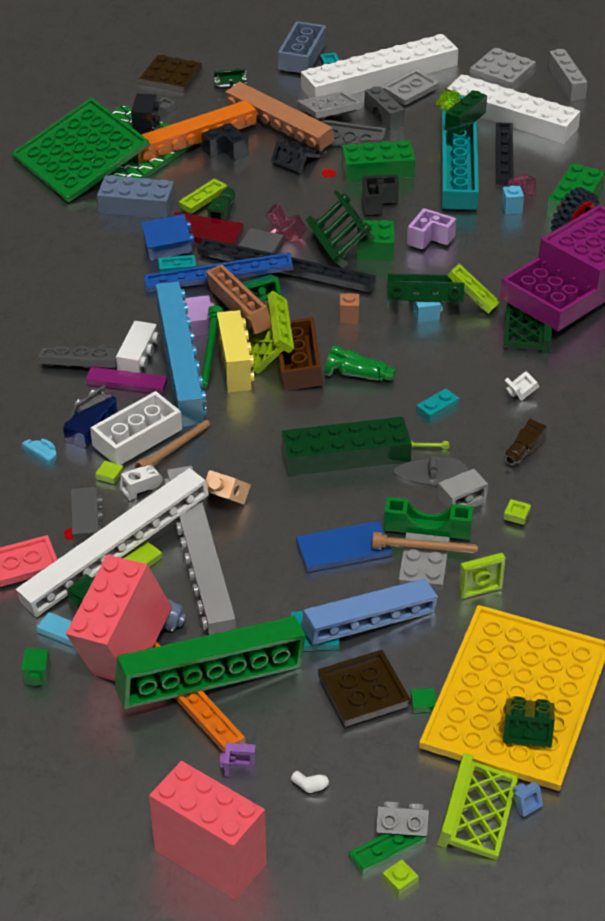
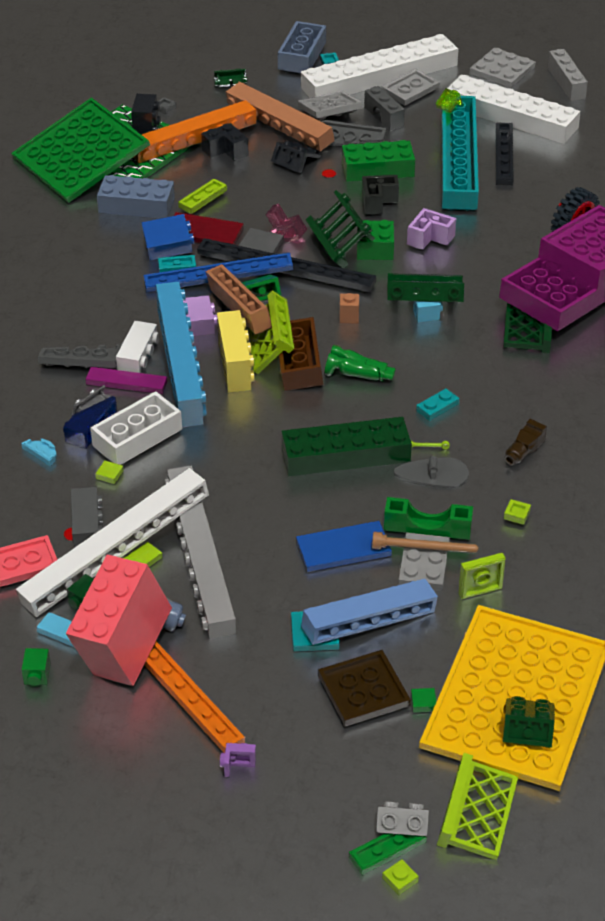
(139, 480): white leg -> none
(170, 73): dark brown plate -> none
(173, 446): medium nougat piece -> none
(208, 829): coral brick -> none
(209, 662): green brick -> none
(212, 315): green piece -> none
(220, 206): dark green piece -> none
(224, 487): light nougat torso -> none
(310, 784): white arm -> none
(463, 489): light grey brick -> none
(465, 112): dark green brick -> none
(474, 288): lime plate -> none
(512, 200): medium azure brick -> none
(522, 386): white bracket -> none
(526, 182): clear pink panel -> none
(527, 798): medium blue tile -> none
(576, 176): green brick -> none

